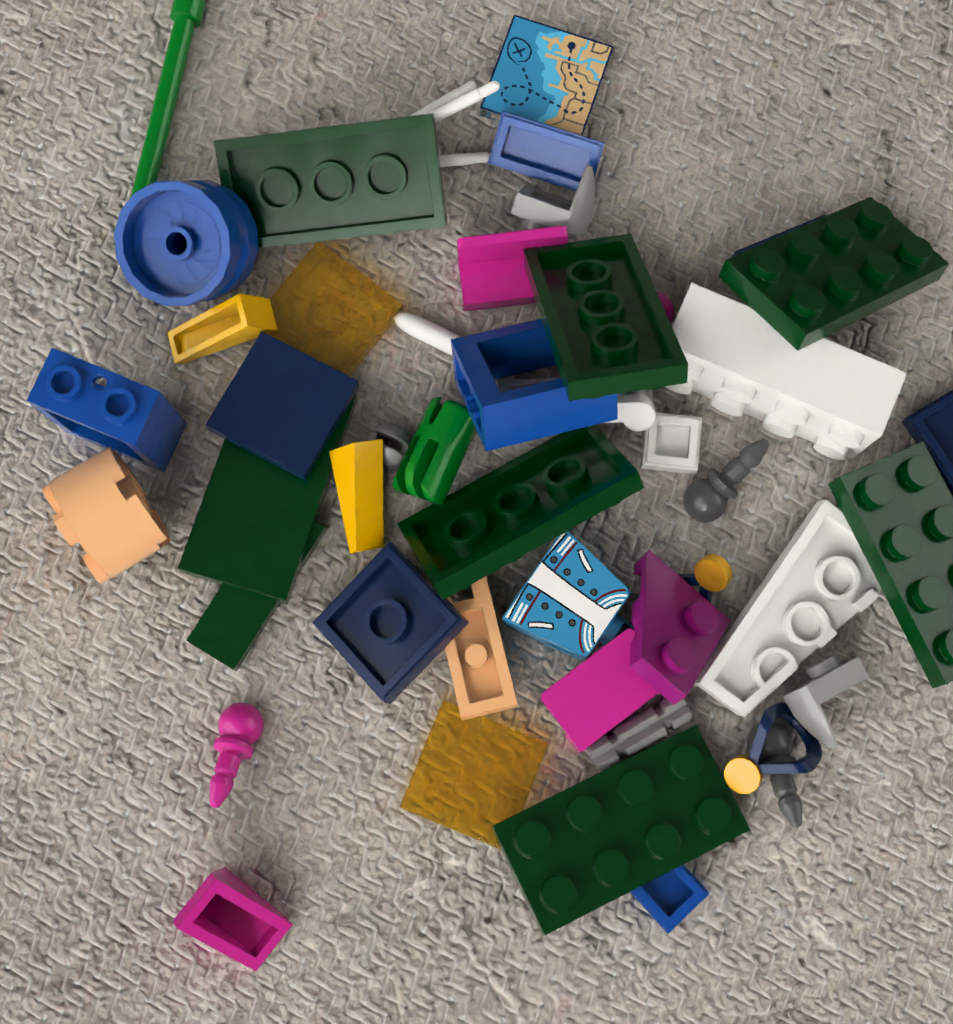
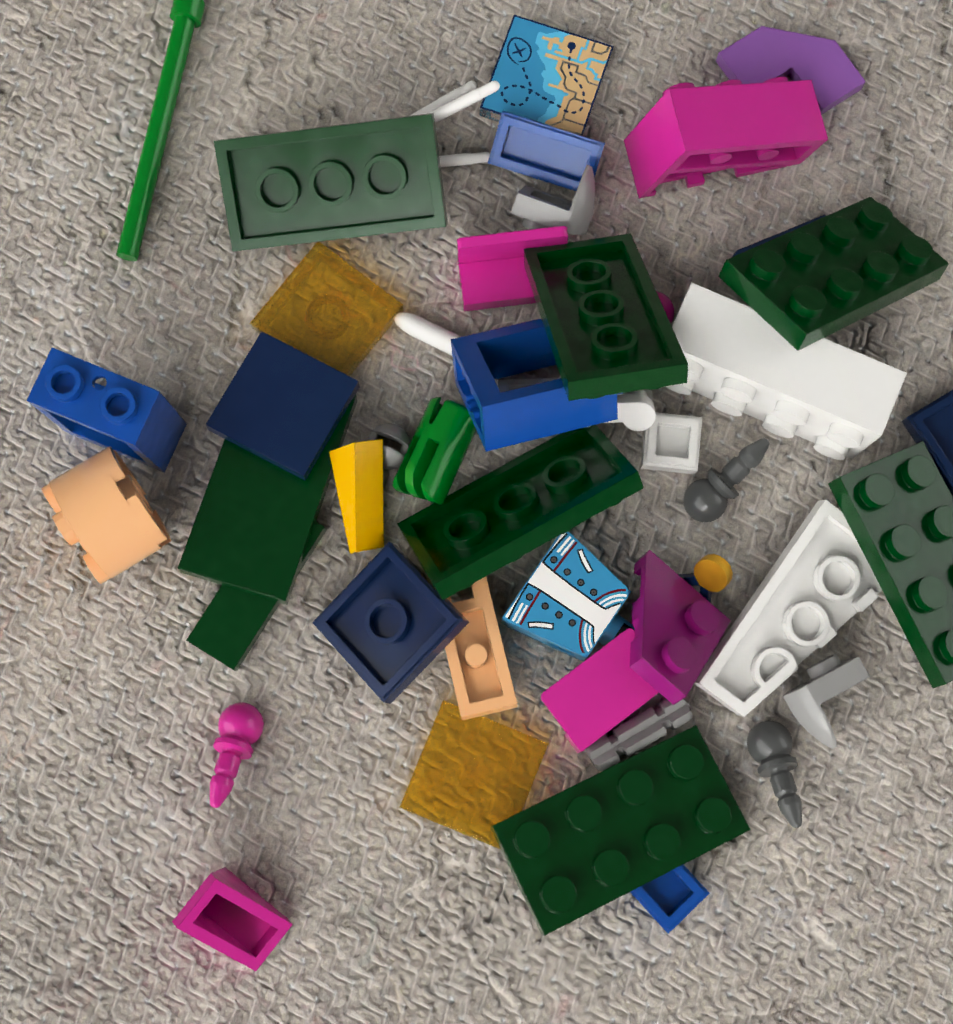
(185, 241): blue wheel -> none
(222, 327): yellow piece -> none
(723, 129): none -> dark pink wedge
(746, 771): dark blue piece -> none
(783, 53): none -> medium lavender tile

